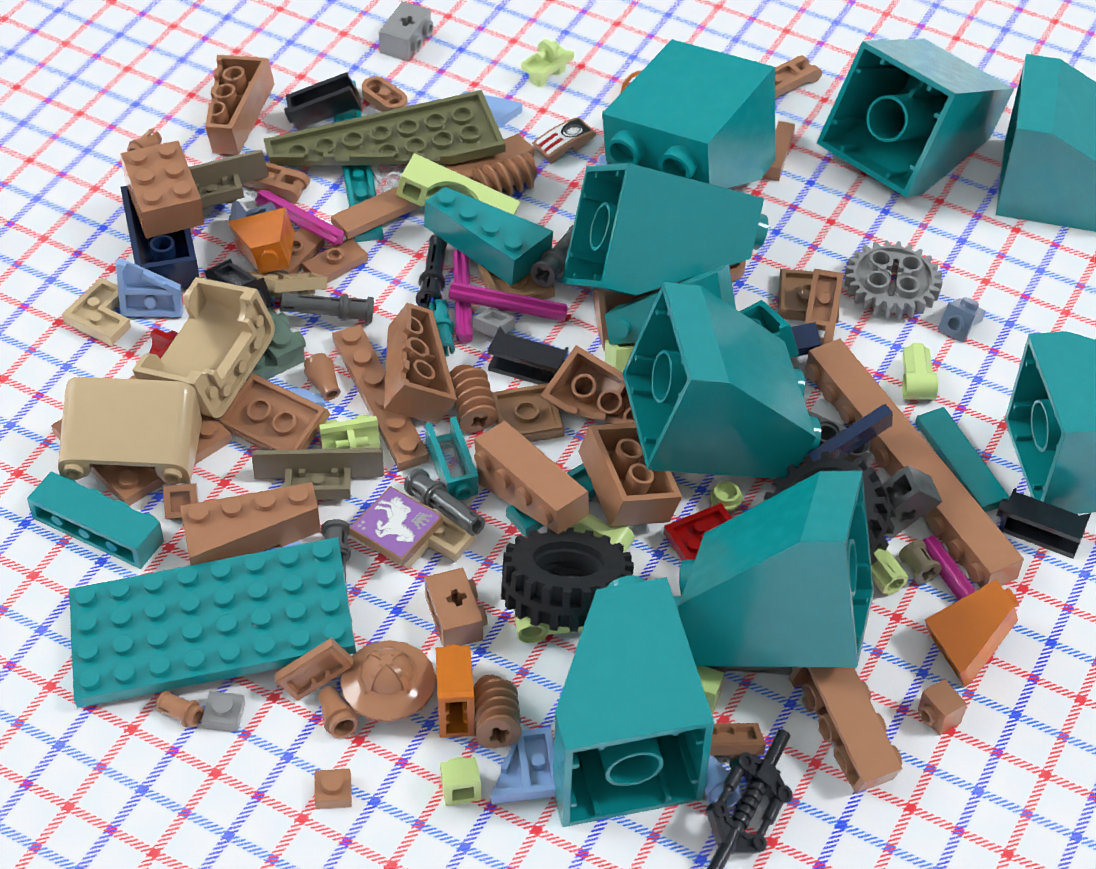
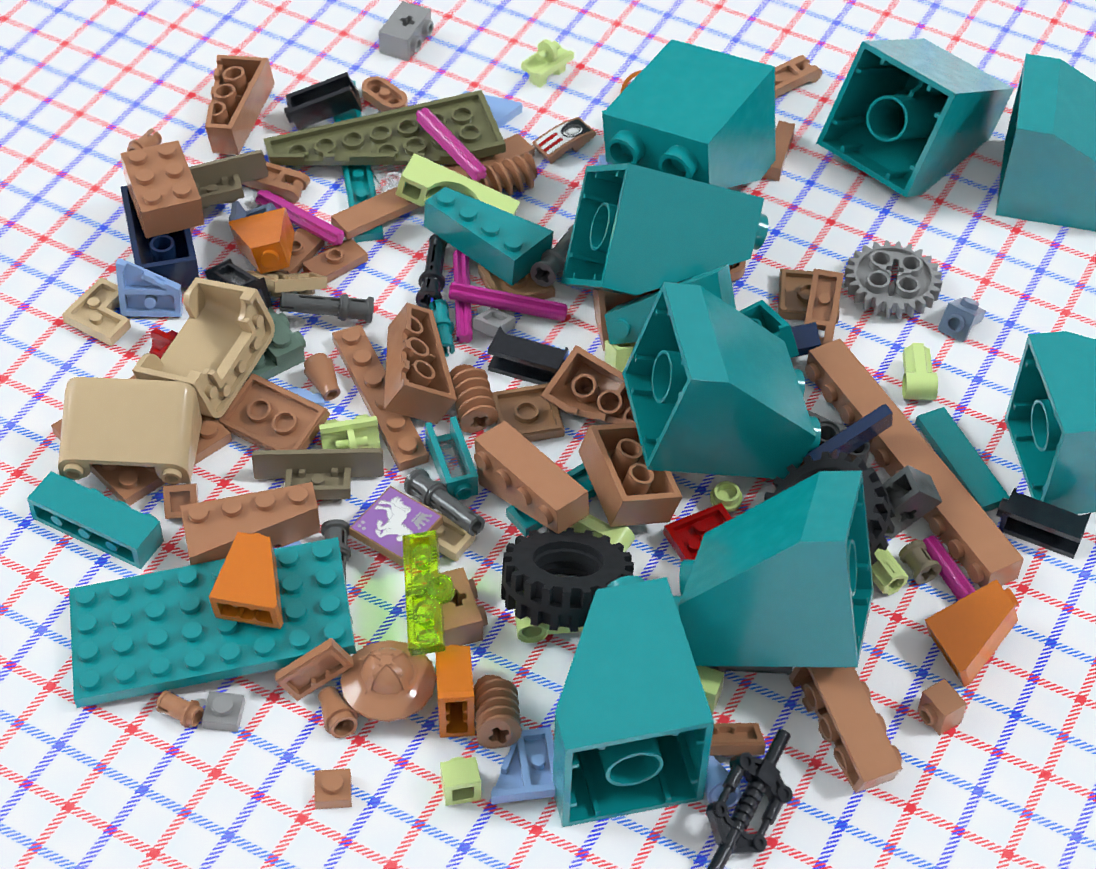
(248, 583): none -> orange slope
(425, 593): none -> clear neon green hinge
(451, 144): none -> dark pink axle

